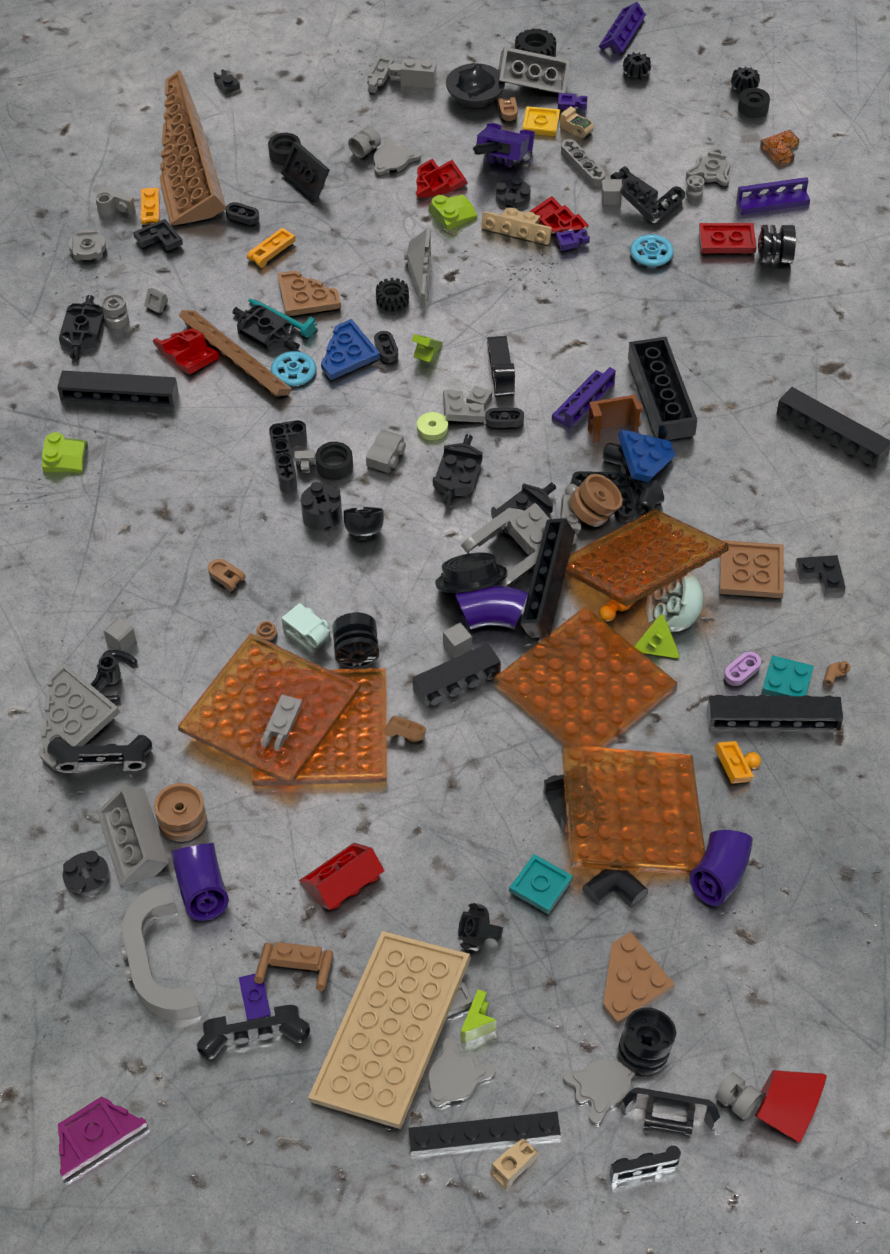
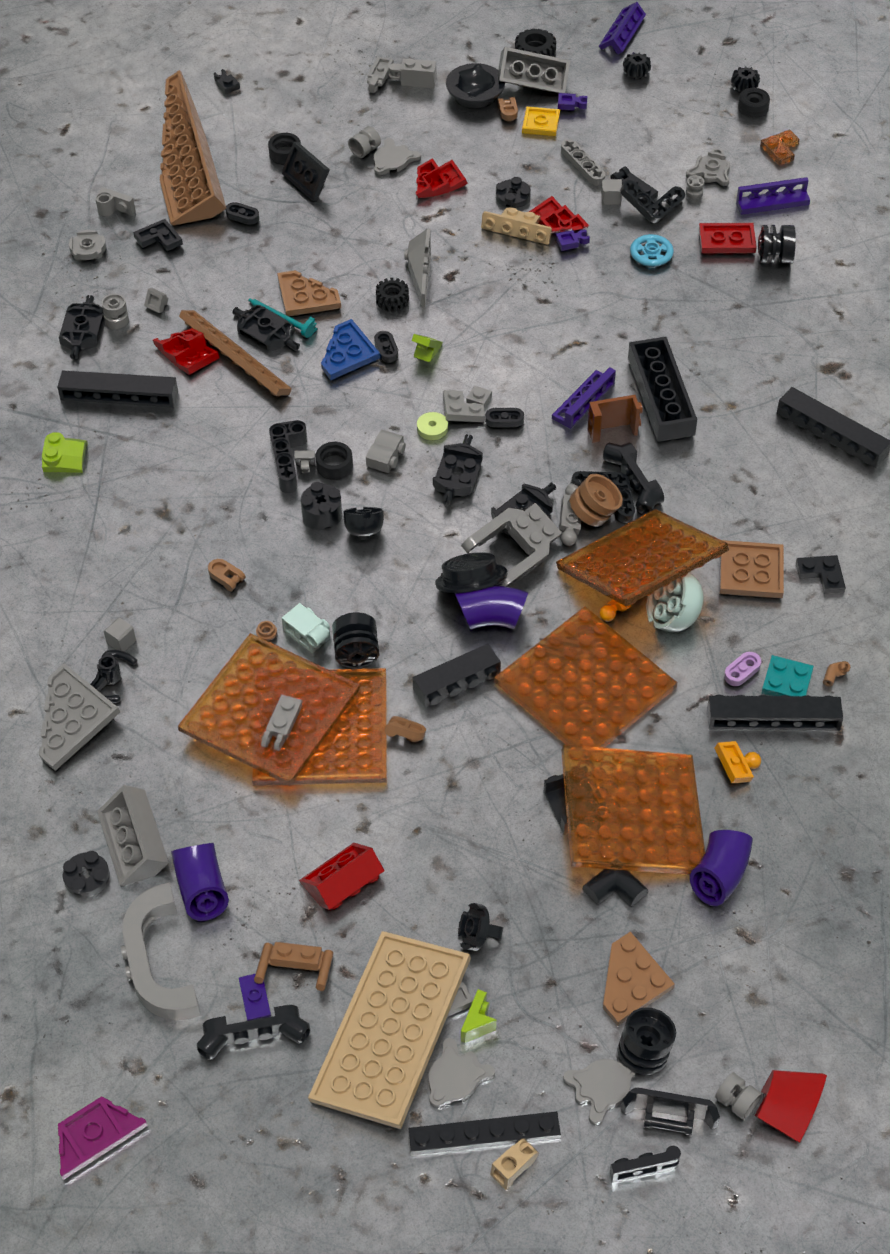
(70, 757): black plate -> none
(150, 206): light orange plate -> none
(180, 812): medium nougat wheel -> none
(271, 247): light orange plate -> none
(294, 356): medium azure plate -> none
(452, 210): lime slope -> none
(457, 640): light grey piece -> none
(501, 367): black beam -> none
(503, 144): dark purple piece -> none
(540, 883): teal plate -> none
(548, 578): black brick -> none
(575, 123): tan leg -> none
(645, 454): blue plate -> none
(658, 640): lime piece -> none

